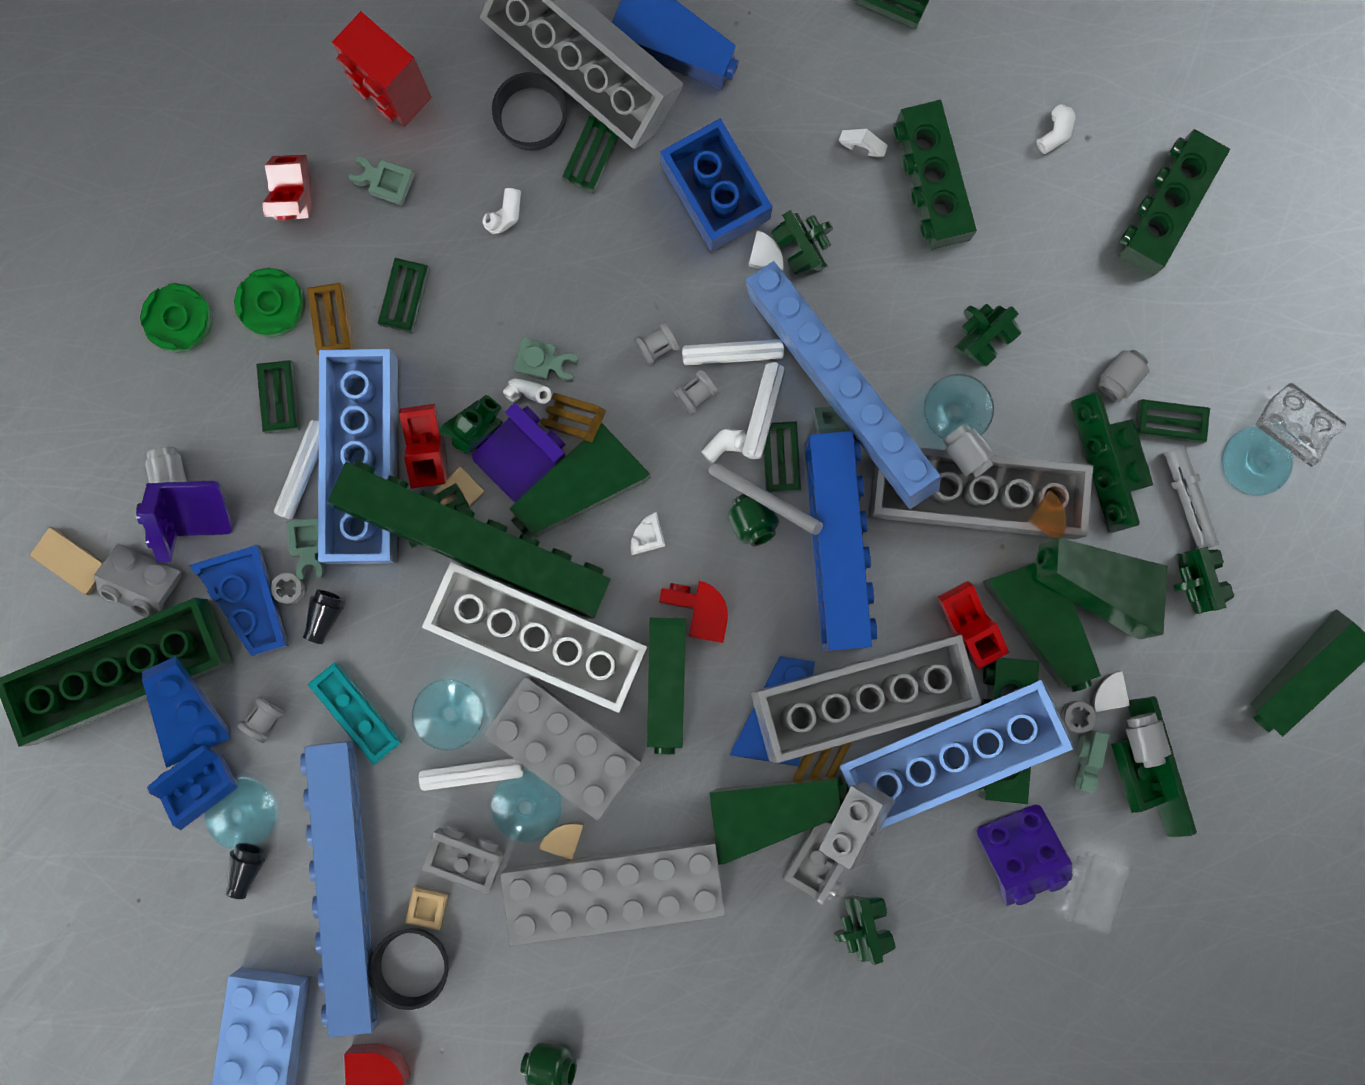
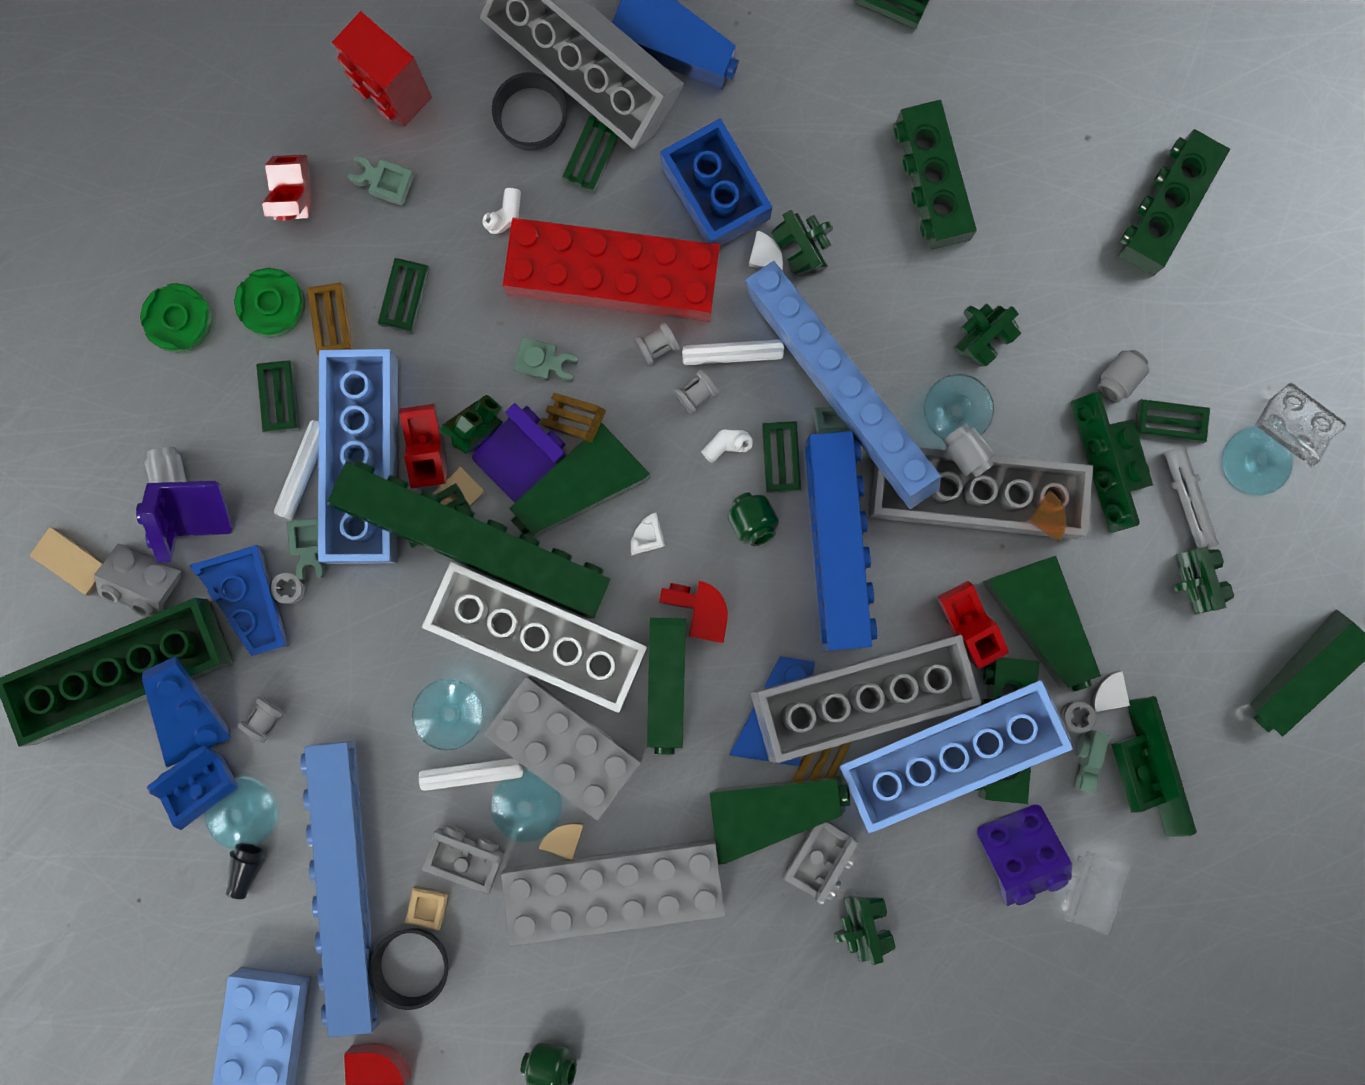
(322, 613): black cone -> none
(355, 713): teal tile -> none
(528, 389): white arm -> none
(611, 269): none -> red brick
(763, 411): white axle -> none
(766, 498): light grey bar -> none
(856, 825): light grey brick -> none
(864, 139): white tile -> none
(1064, 121): white arm -> none
(1107, 583): dark green slope -> none
(1148, 739): light grey brick -> none

